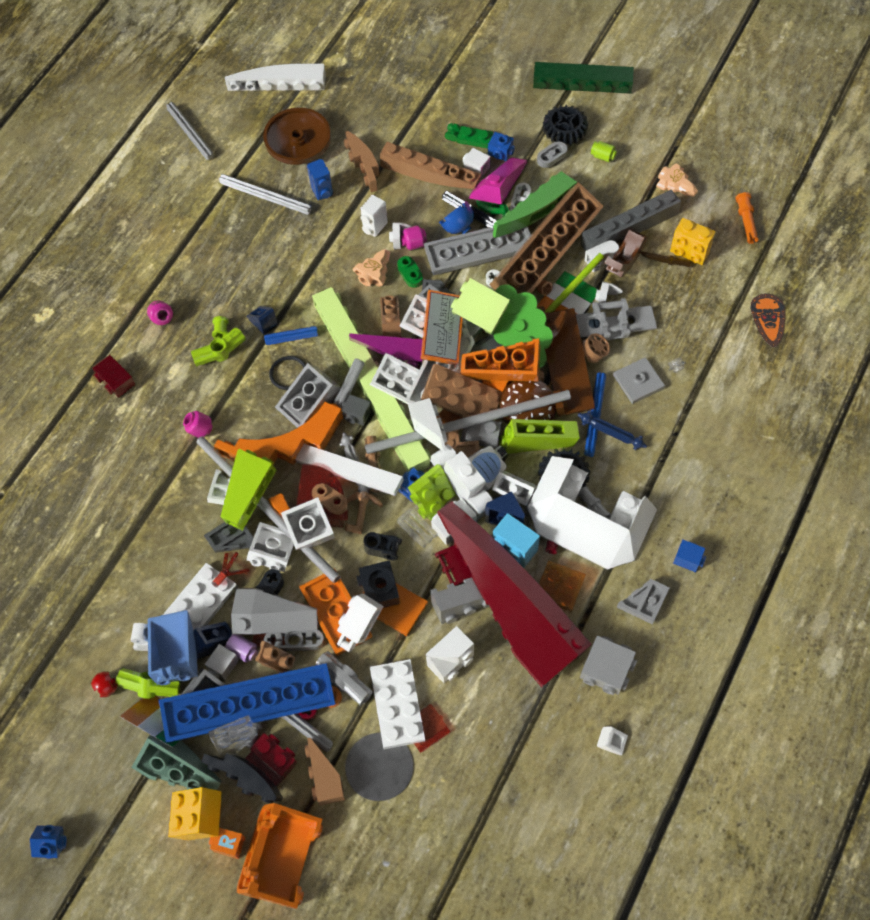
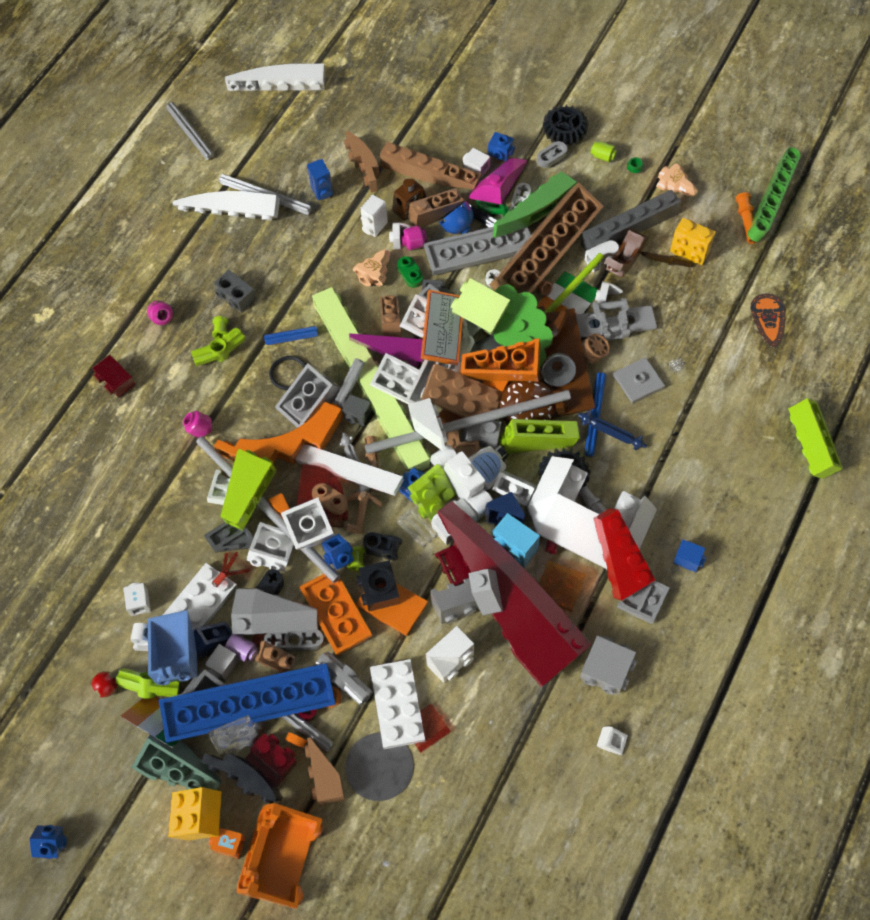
(137, 599): none -> white brick
(233, 203): none -> white slope
(235, 289): none -> dark grey brick
(263, 319): dark blue slope -> none
(296, 740): none -> orange tile
(297, 136): reddish brown dish -> none
(337, 552): none -> blue brick
(358, 558): none -> lime bush
(358, 621): white brick -> none
(404, 195): none -> reddish brown torso
(429, 209): none -> medium nougat slope
(468, 135): green hinge -> none
(486, 591): none -> light grey slope
(561, 376): none -> dark grey piece
(583, 77): dark green brick -> none
(623, 559): none -> red wedge
(635, 165): none -> green plate
(774, 194): none -> bright green beam
(815, 438): none -> lime brick

